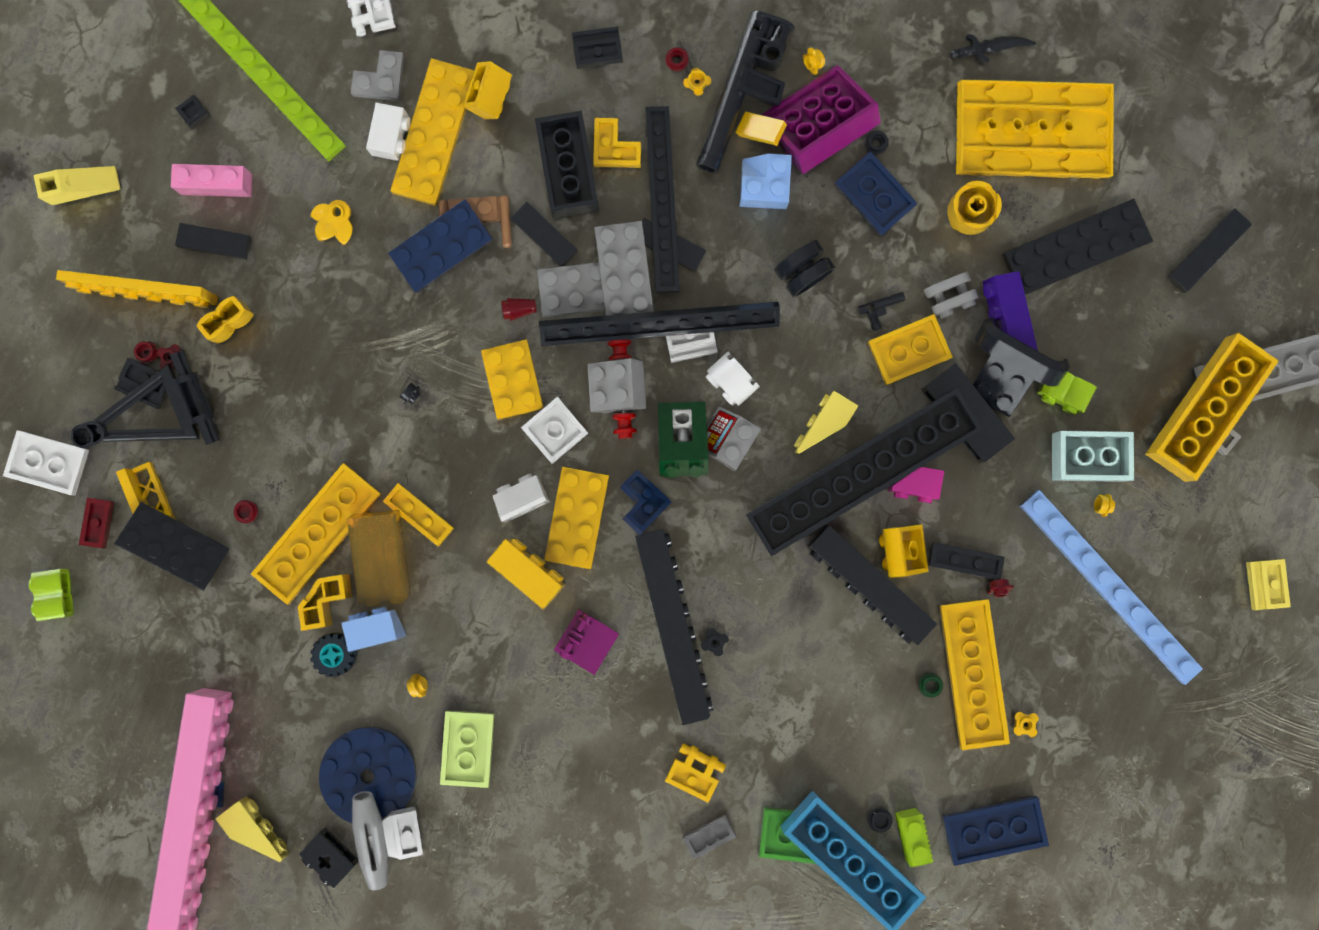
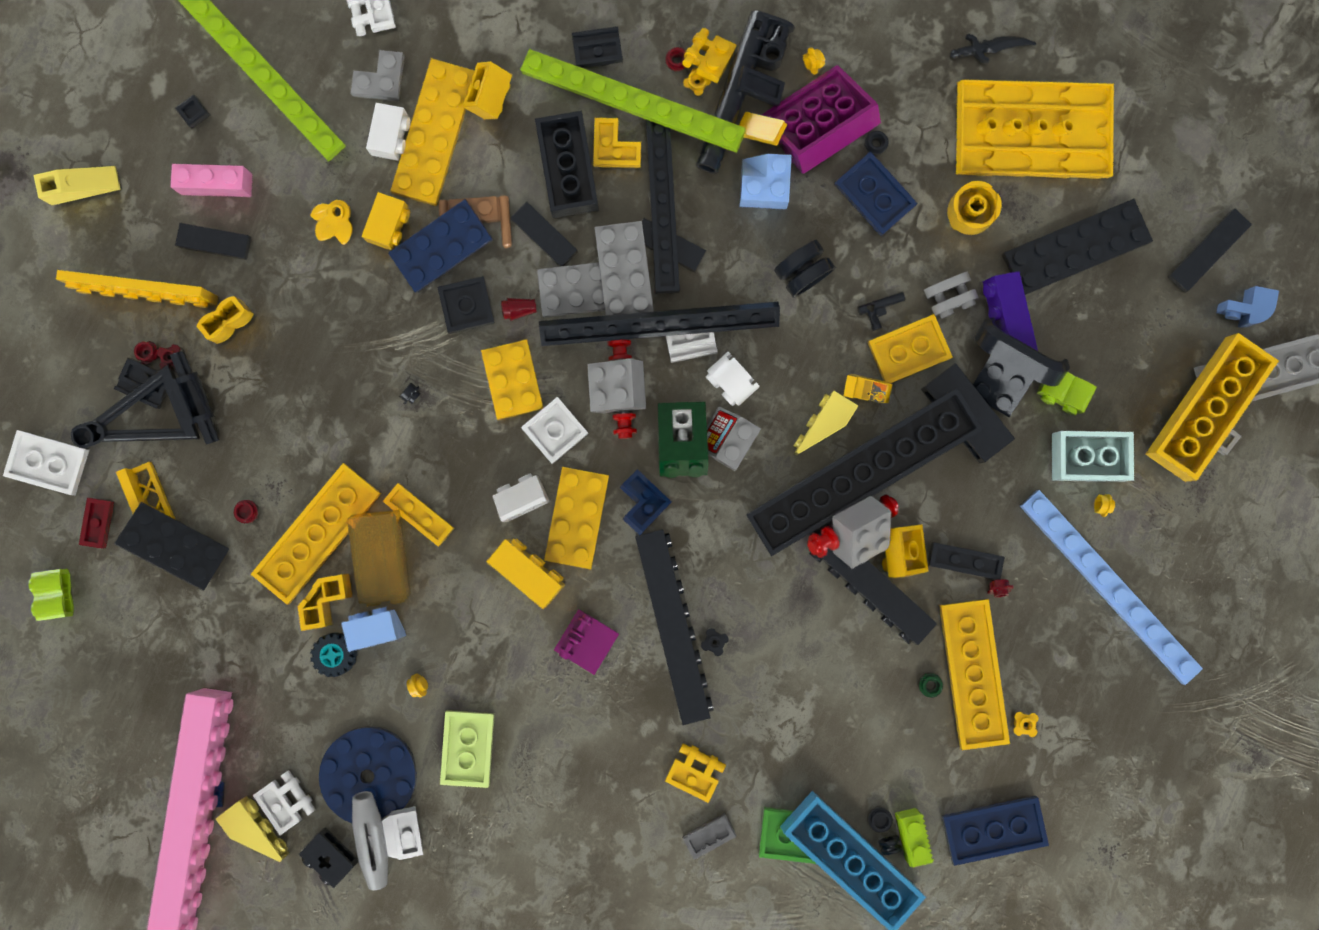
(278, 806): none -> white plate
(386, 221): none -> yellow brick
(466, 305): none -> black plate
(633, 100): none -> lime plate
(716, 58): none -> yellow plate
(857, 531): none -> light grey brick
(867, 388): none -> yellow leg
(890, 845): none -> black bush
(922, 483): dark pink slope -> none
(1256, 307): none -> medium blue brick
(1268, 584): light yellow plate -> none

